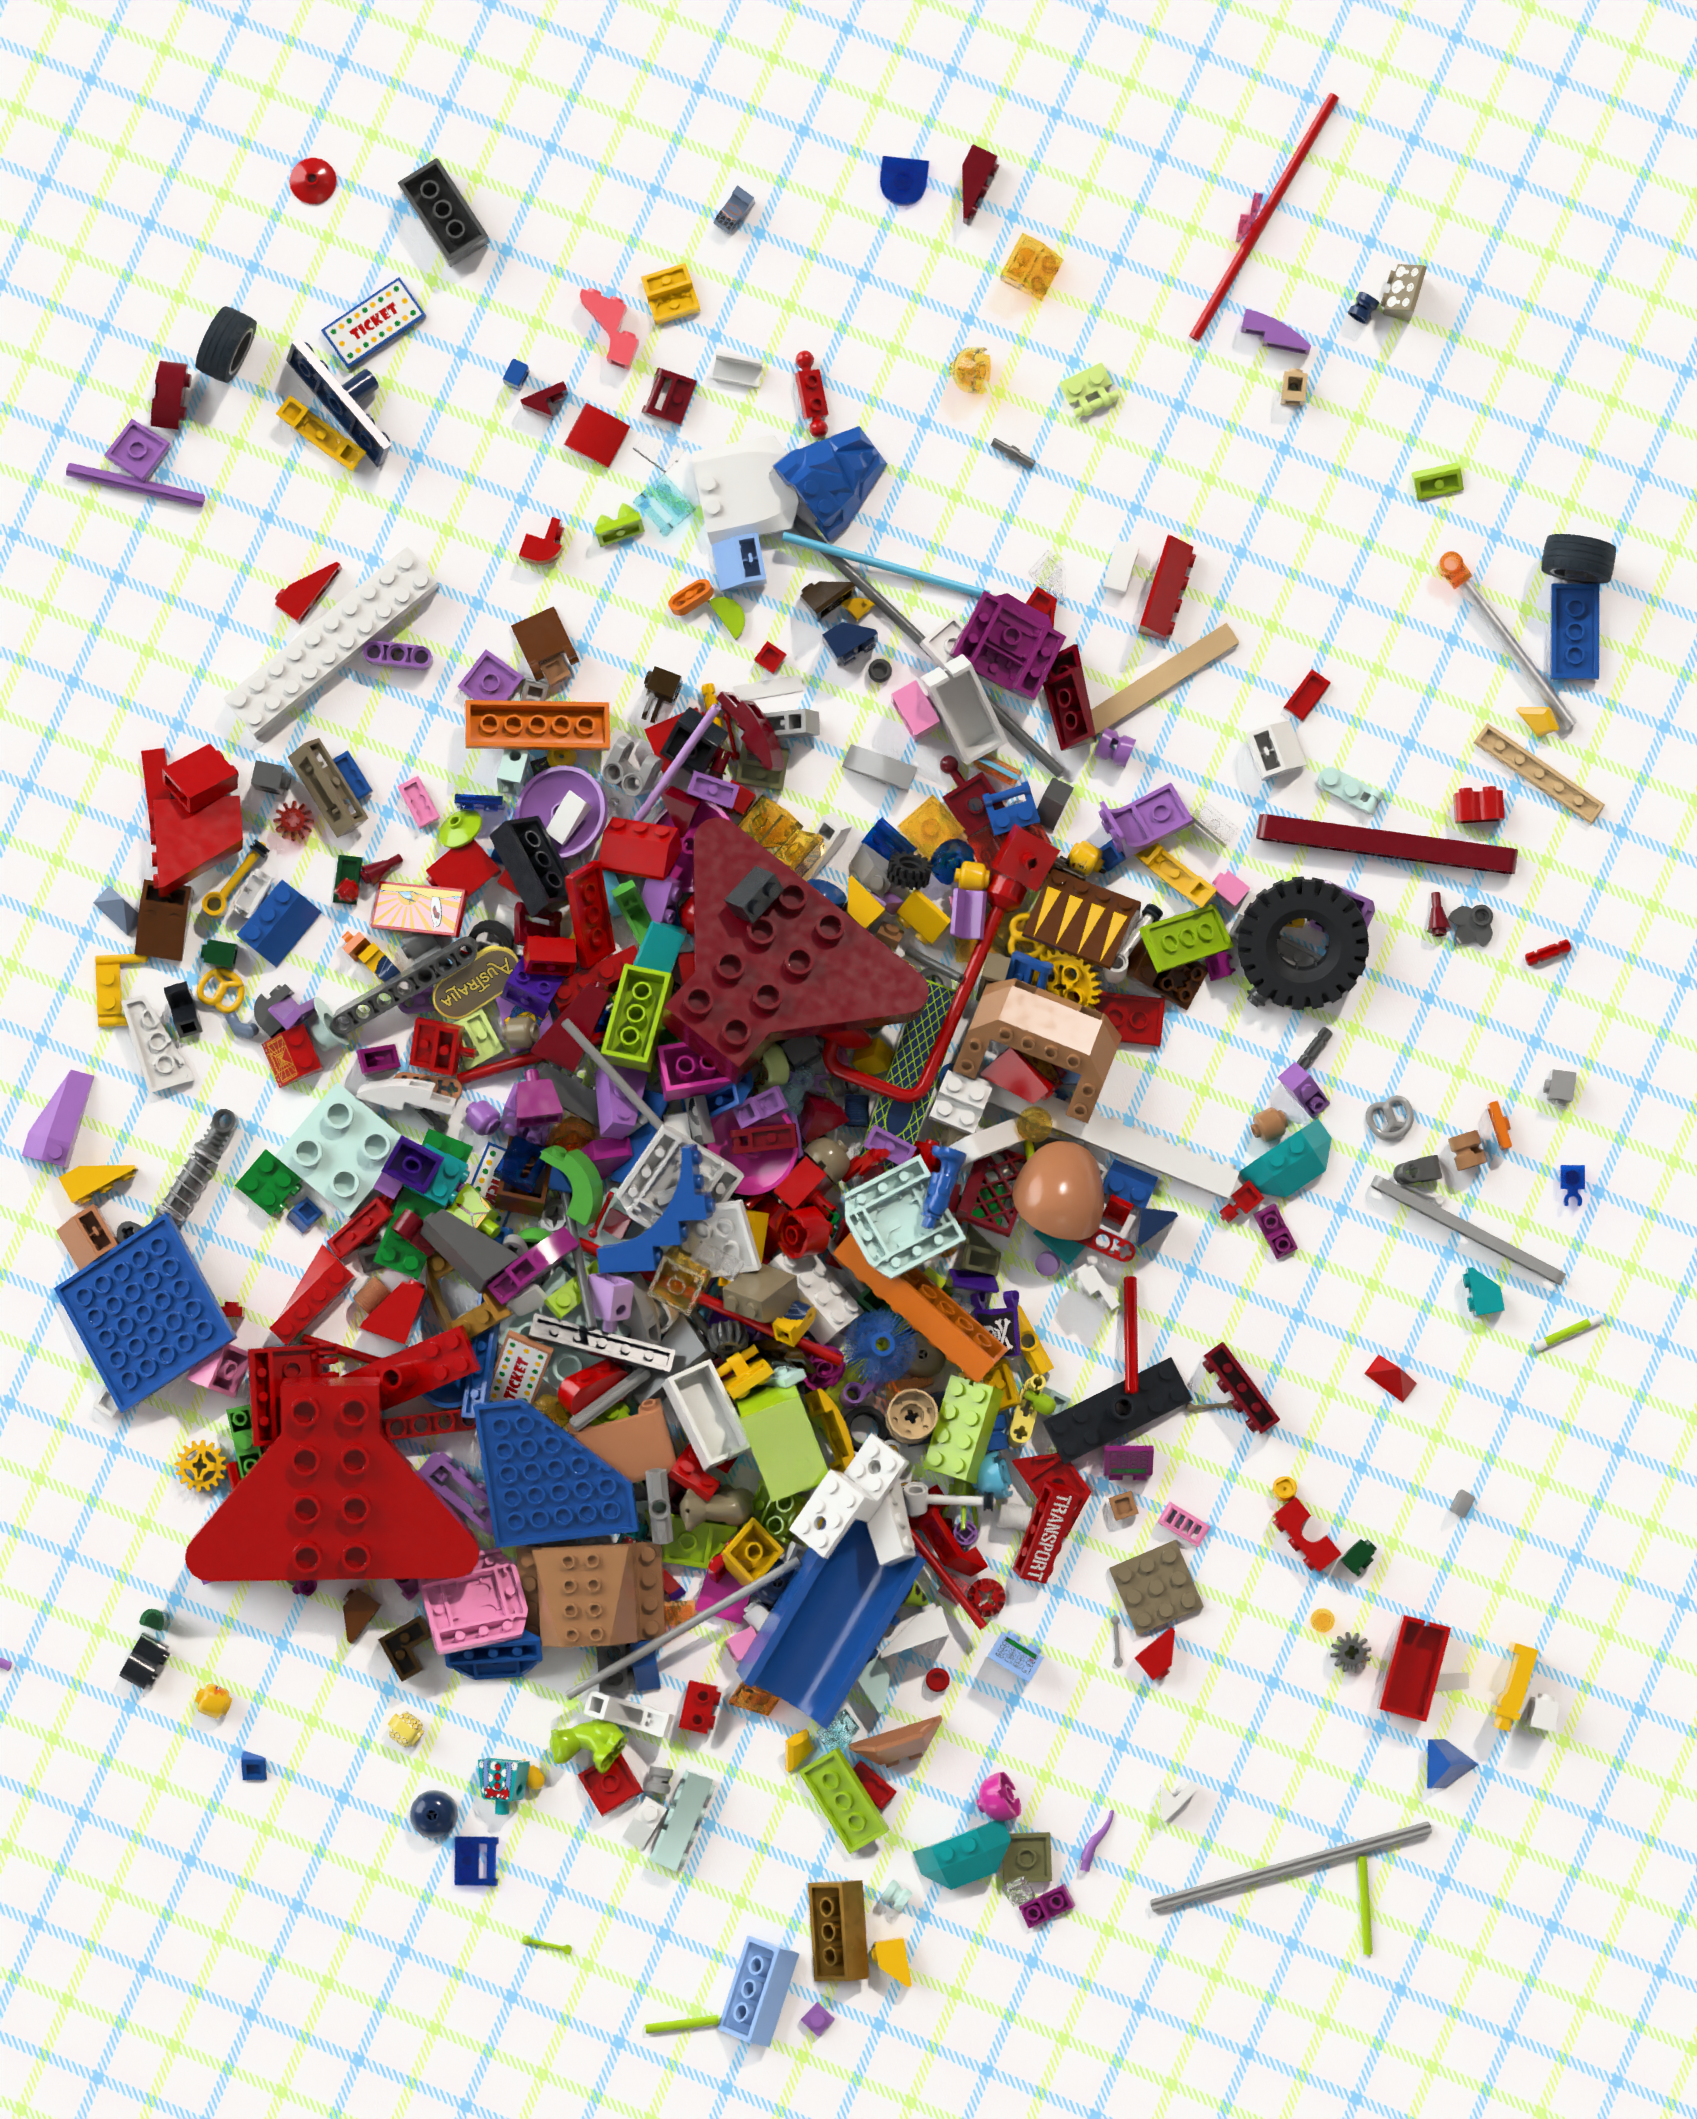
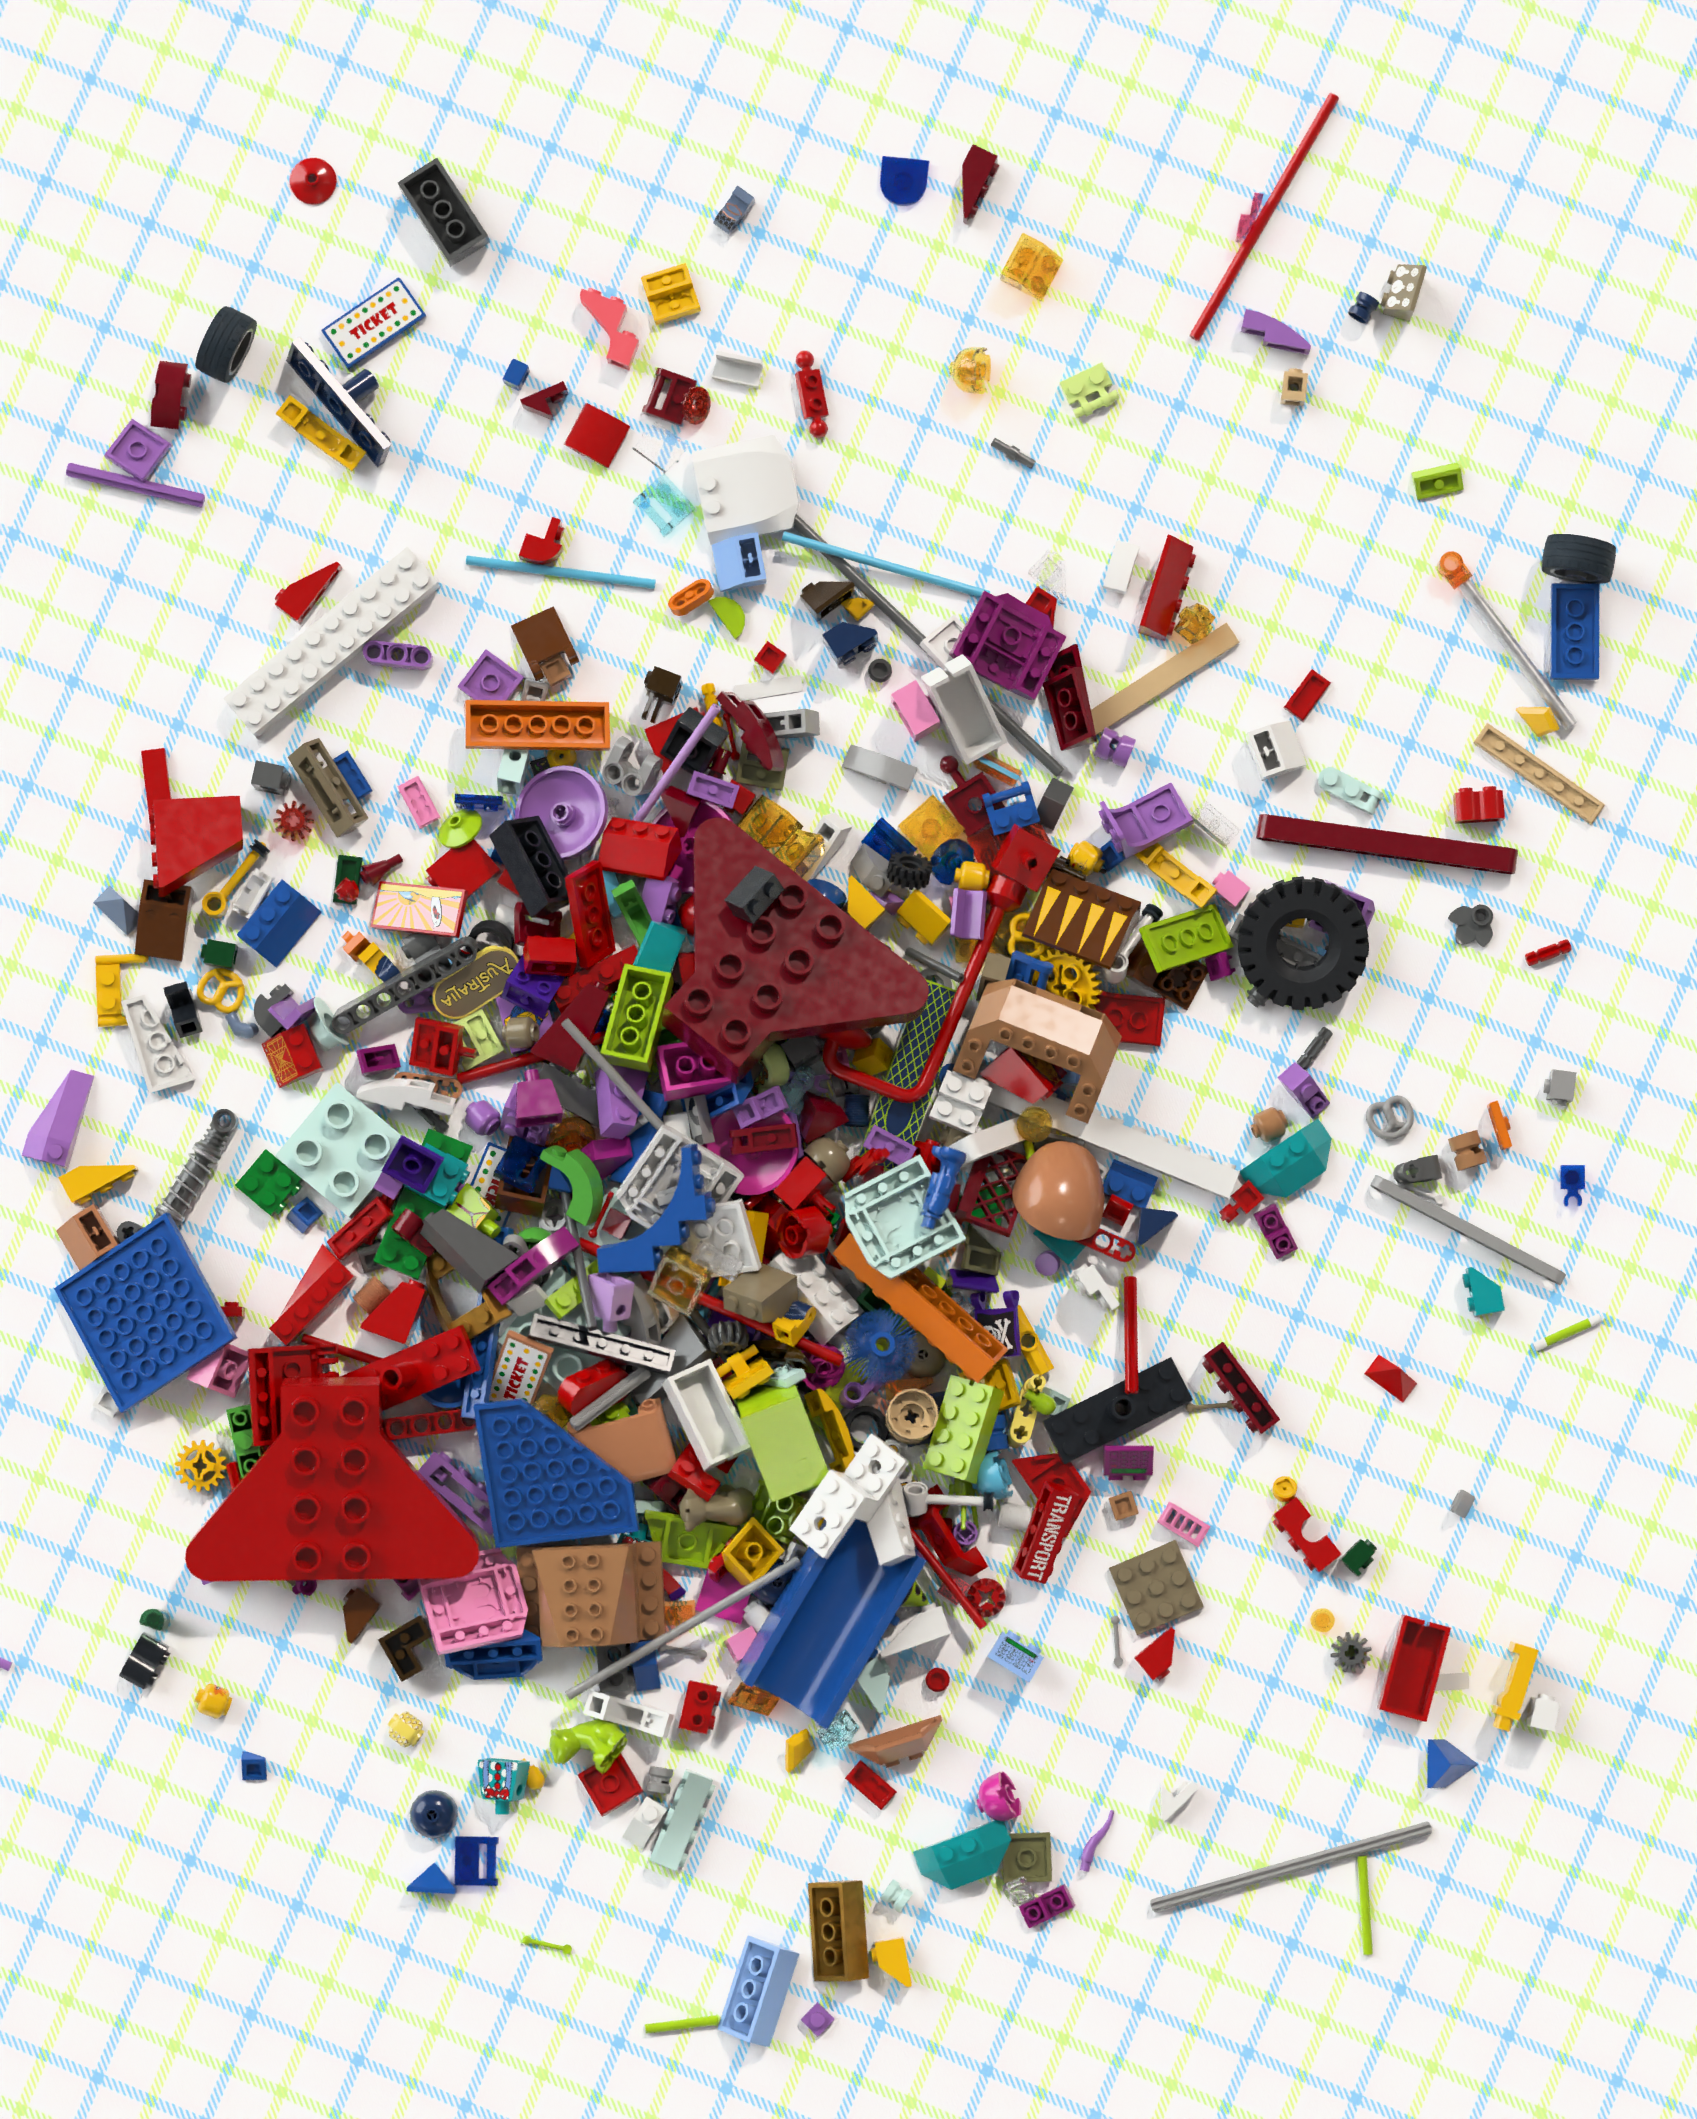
(200, 778): red brick -> none
(432, 1881): none -> blue slope
(560, 572): none -> medium azure piece
(568, 817): white slope -> none
(627, 525): lime tile -> none
(658, 1492): light grey piece -> none
(702, 404): none -> clear red gear
(702, 1654): none -> light grey hinge
(833, 477): blue wedge -> none
(844, 1800): lime plate -> none
(889, 934): medium nougat plate -> none
(1194, 623): none -> clear yellow brick
(1438, 922): dark red cone -> none

